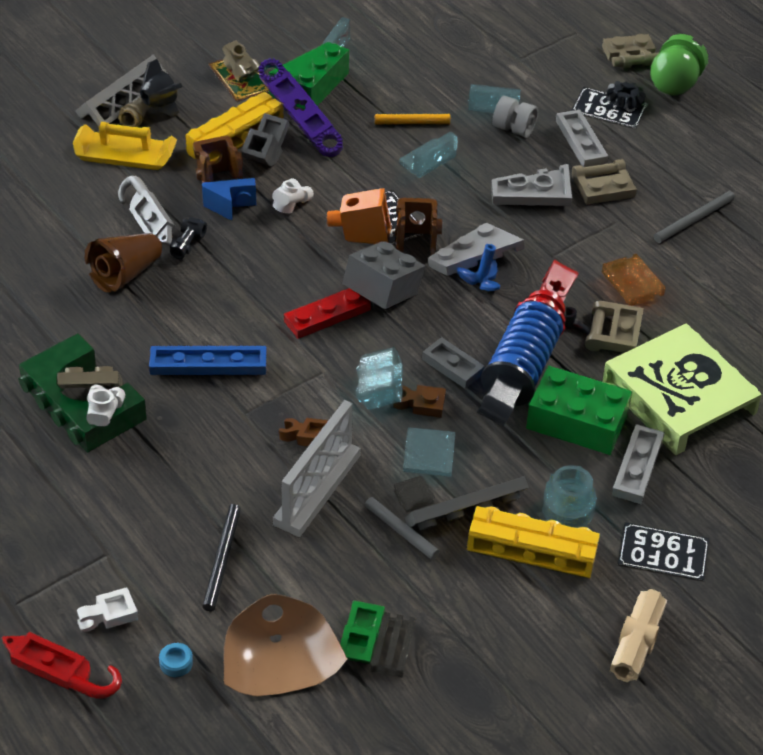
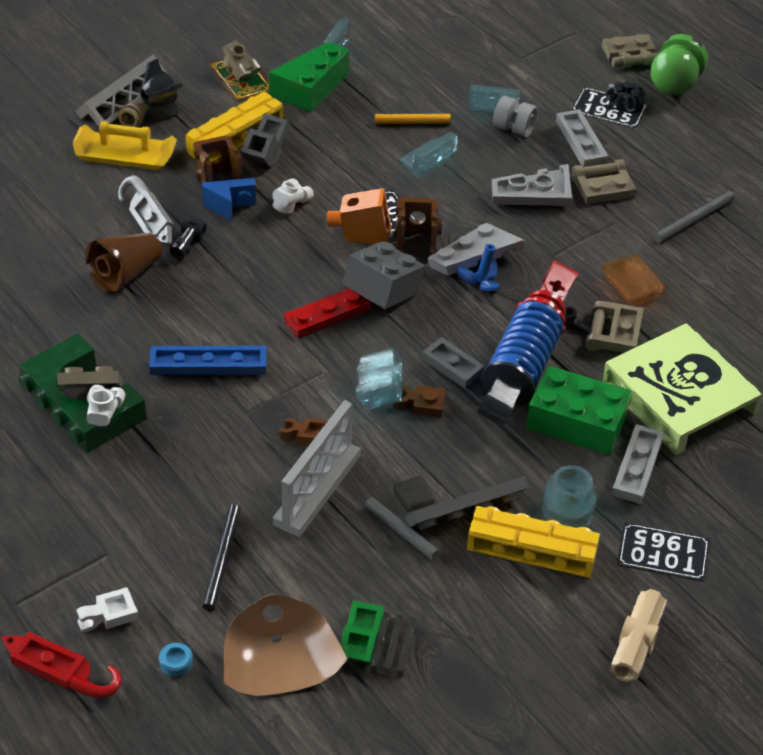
(311, 120): dark purple piece -> none
(429, 452): clear light blue piece -> none

